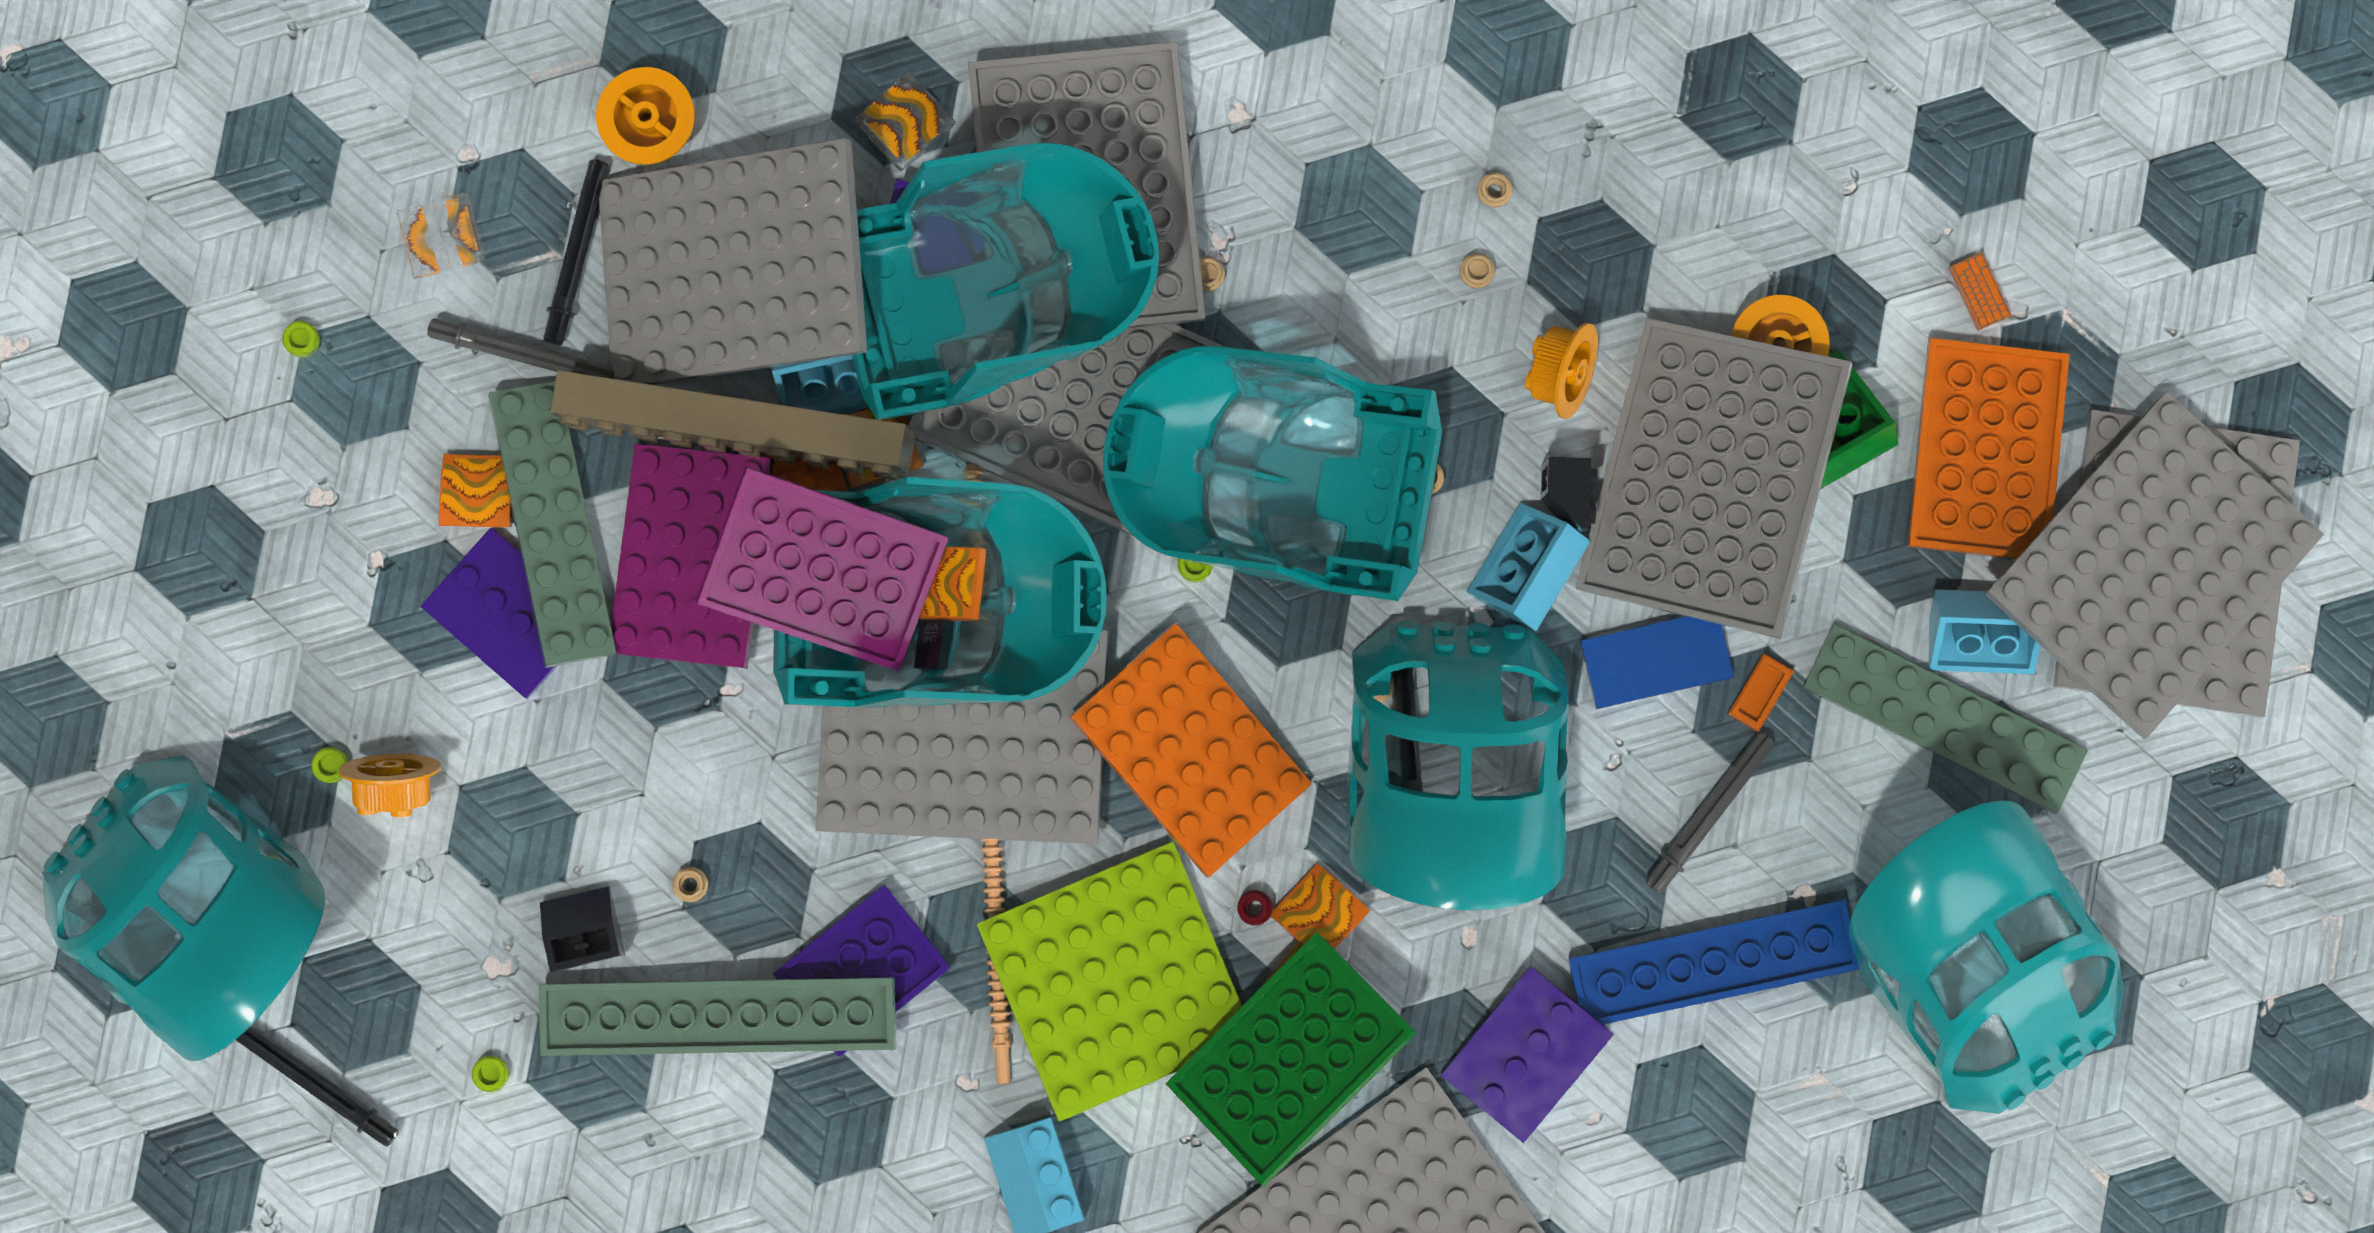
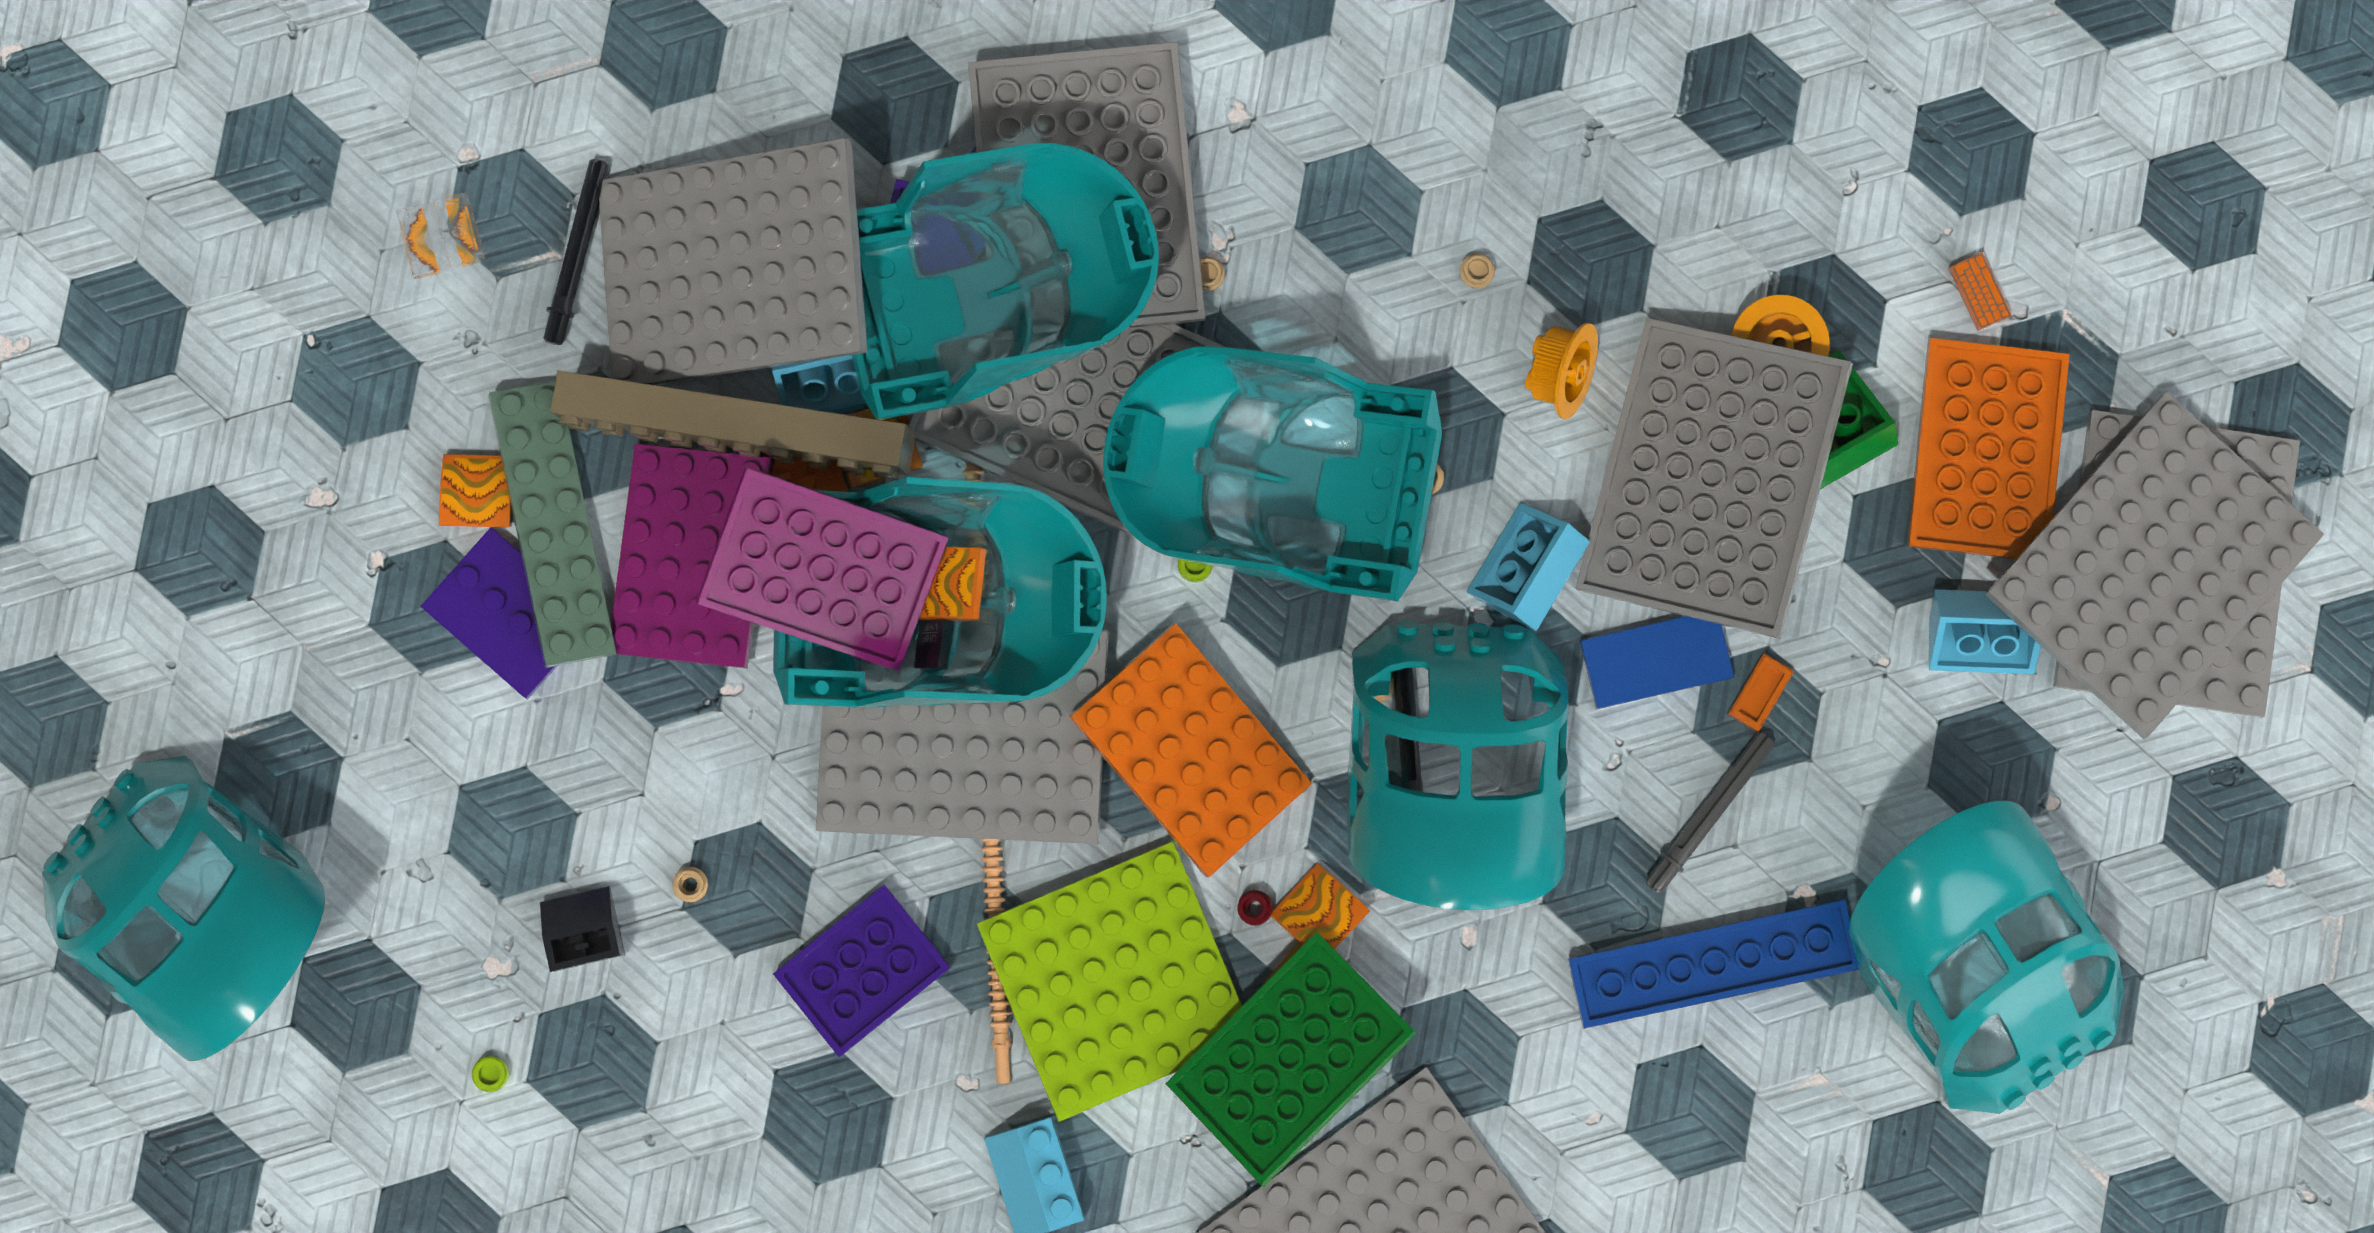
(301, 339): lime tile -> none
(319, 1086): black axle -> none
(327, 764): lime tile -> none
(390, 782): light orange piece -> none
(511, 349): dark grey axle -> none
(645, 115): light orange piece -> none
(717, 1016): sand green plate -> none
(904, 121): slope -> none
(1494, 179): tan plate -> none
(1527, 1054): dark purple plate -> none
(1567, 490): black slope -> none
(1945, 719): sand green plate -> none

